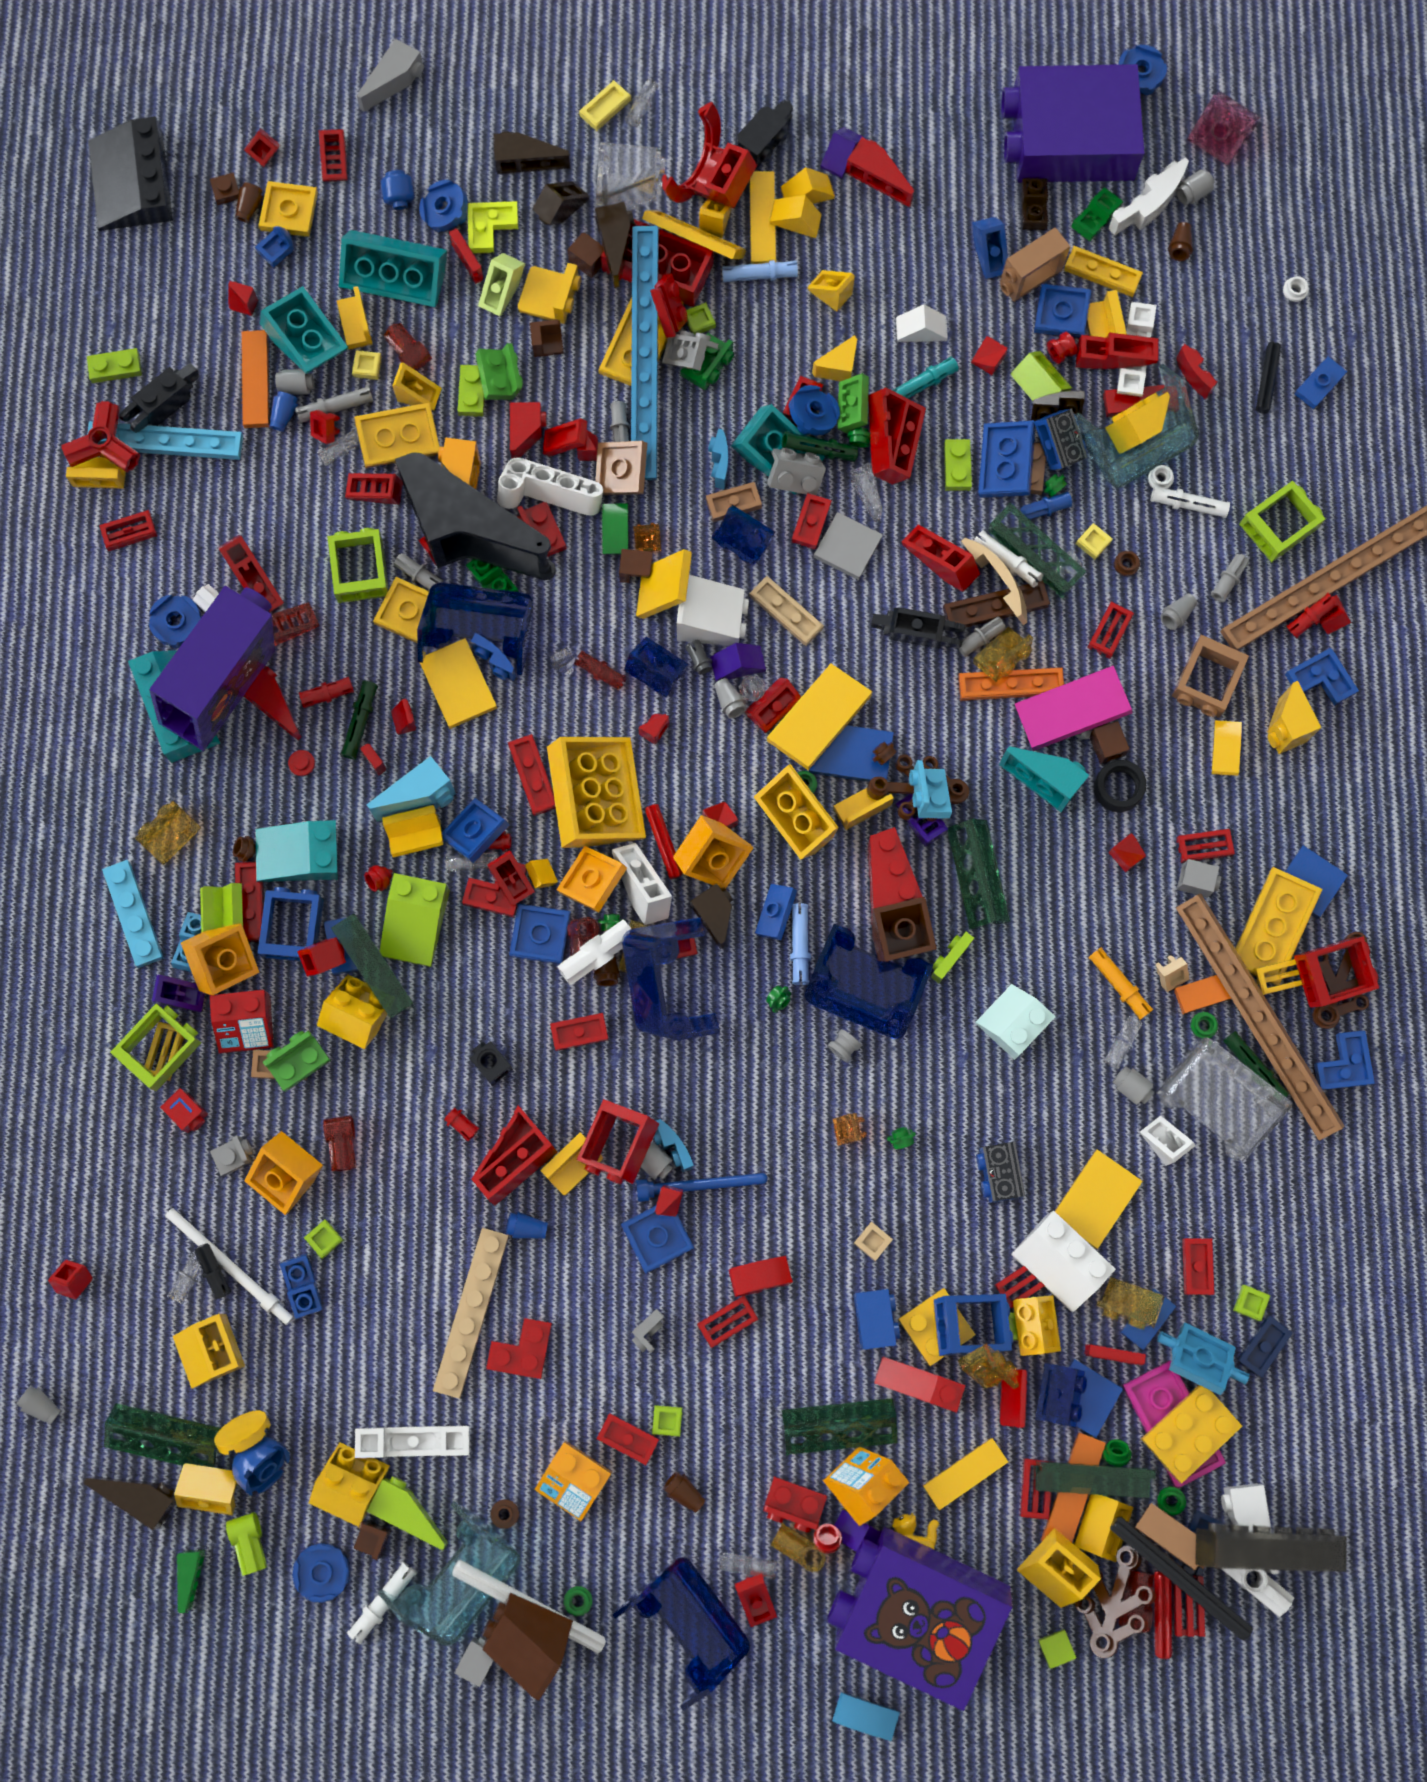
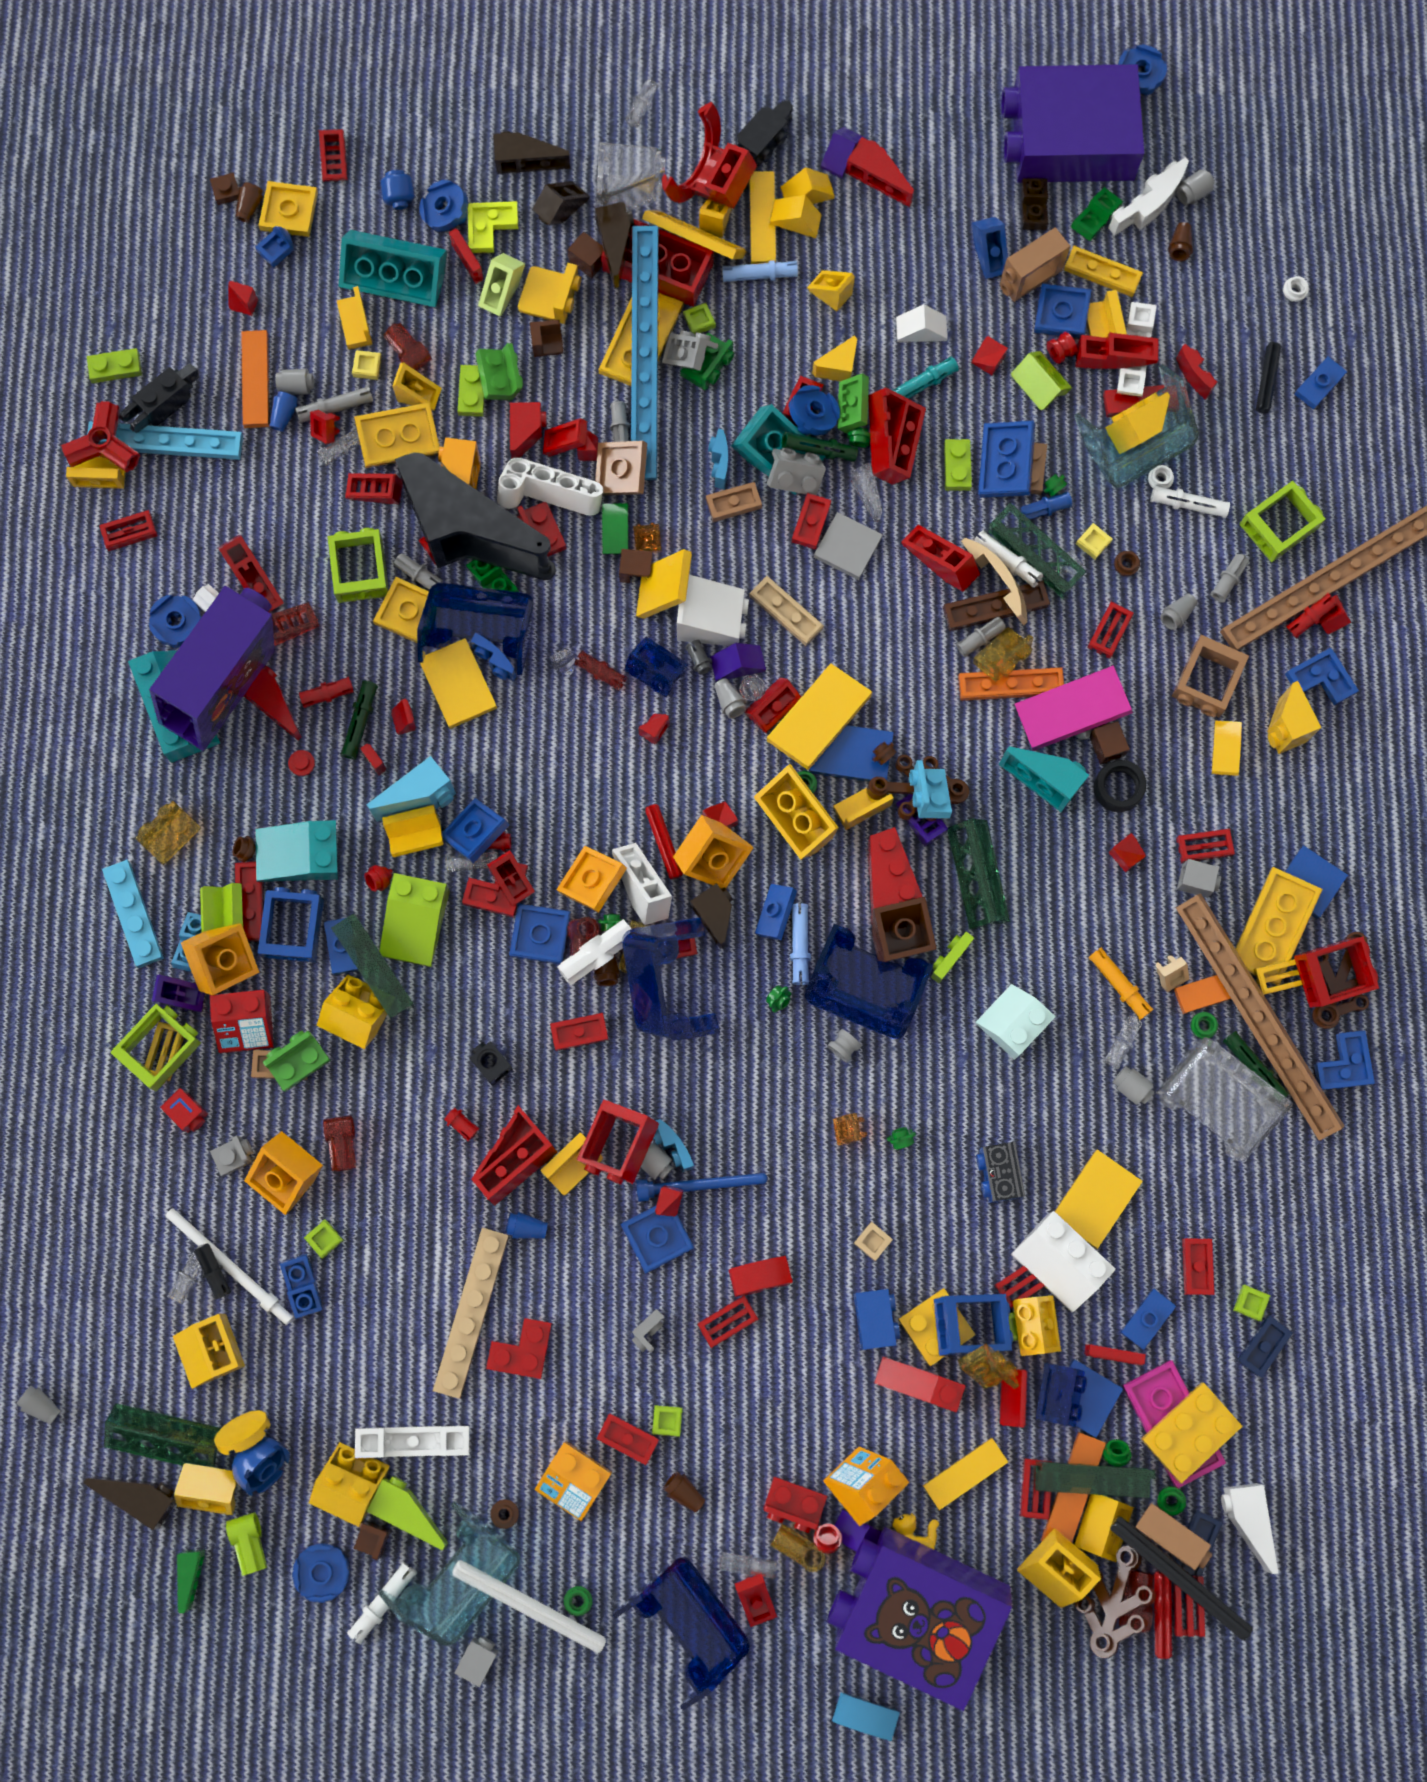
(70, 1279): red slope -> none
(130, 175): black slope -> none
(262, 147): red slope -> none
(302, 330): teal slope -> none
(322, 956): red brick -> none
(392, 74): light grey slope -> none
(527, 1642): reddish brown slope -> none
(532, 774): red tile -> none
(541, 873): yellow tile -> none
(595, 791): yellow slope -> none
(605, 105): light yellow tile -> none
(669, 305): red plate -> none
(743, 535): clear blue bracket -> none
(839, 1421): clear green fence -> none
(917, 628): black hinge -> none
(1056, 1649): lime tile -> none
(1057, 402): dark brown slope -> none
(1061, 439): brick -> none
(1131, 1302): clear yellow bracket -> none
(1166, 1140): white slope -> none
(1202, 1358): dark azure plate -> none
(1223, 127): clear pink slope -> none
(1264, 1590): white piece -> none
(1270, 1549): clear smoke brick -> none

